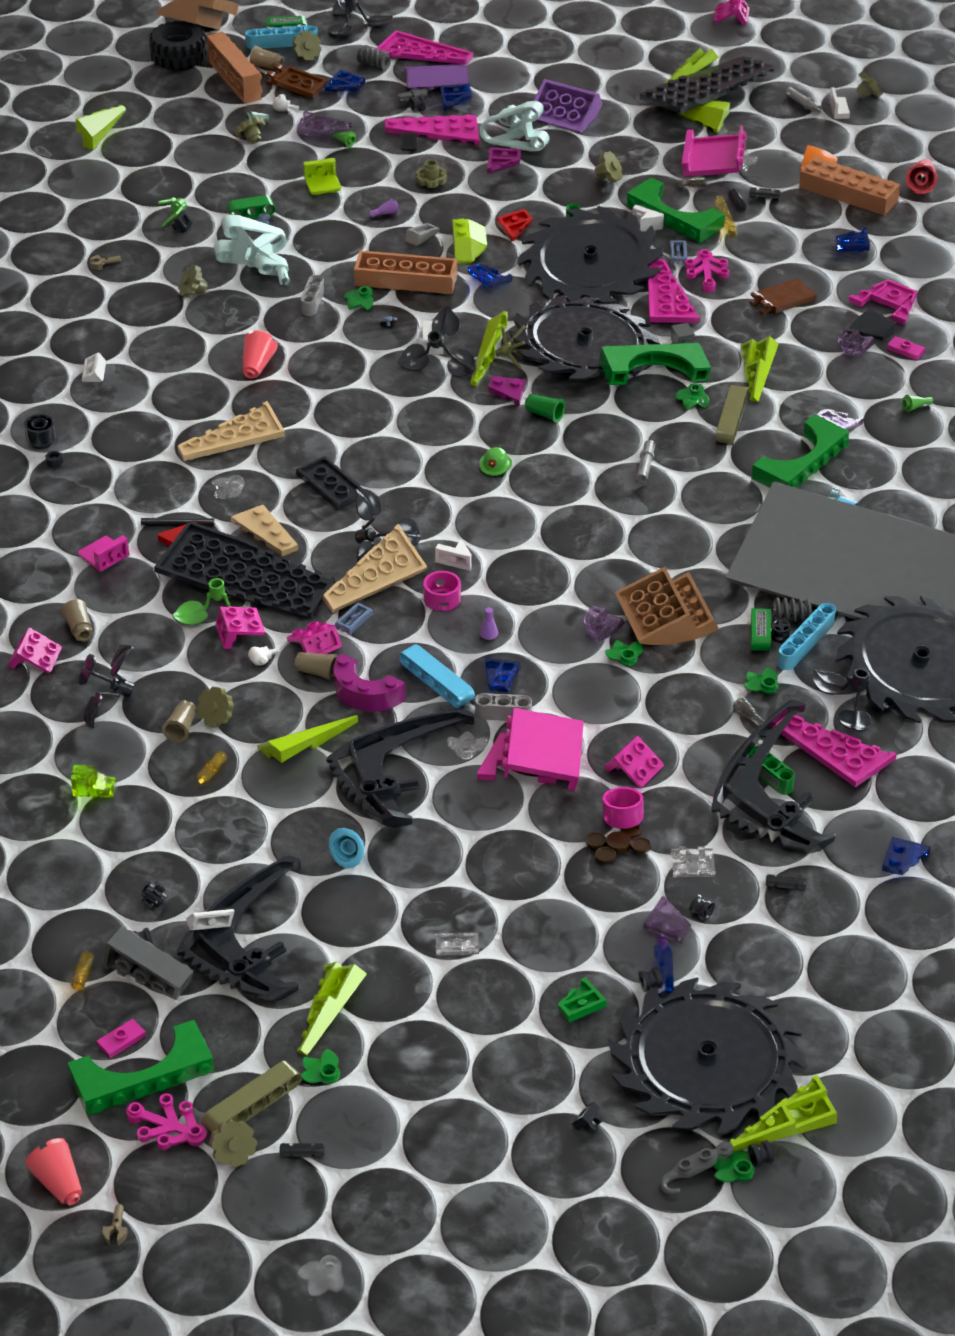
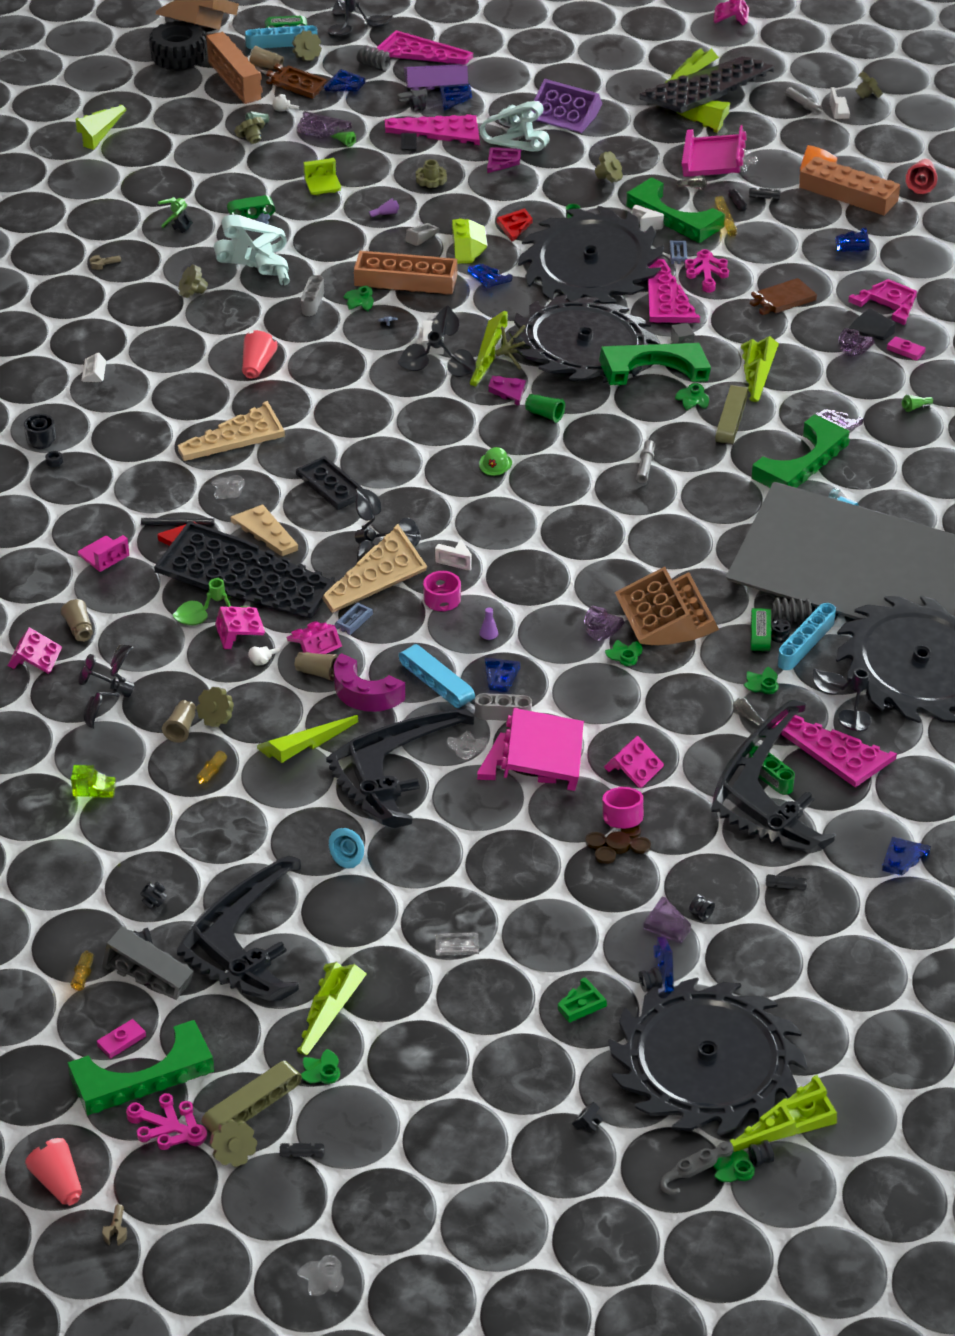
(210, 919): white slope -> none
(693, 862): clear plate -> none

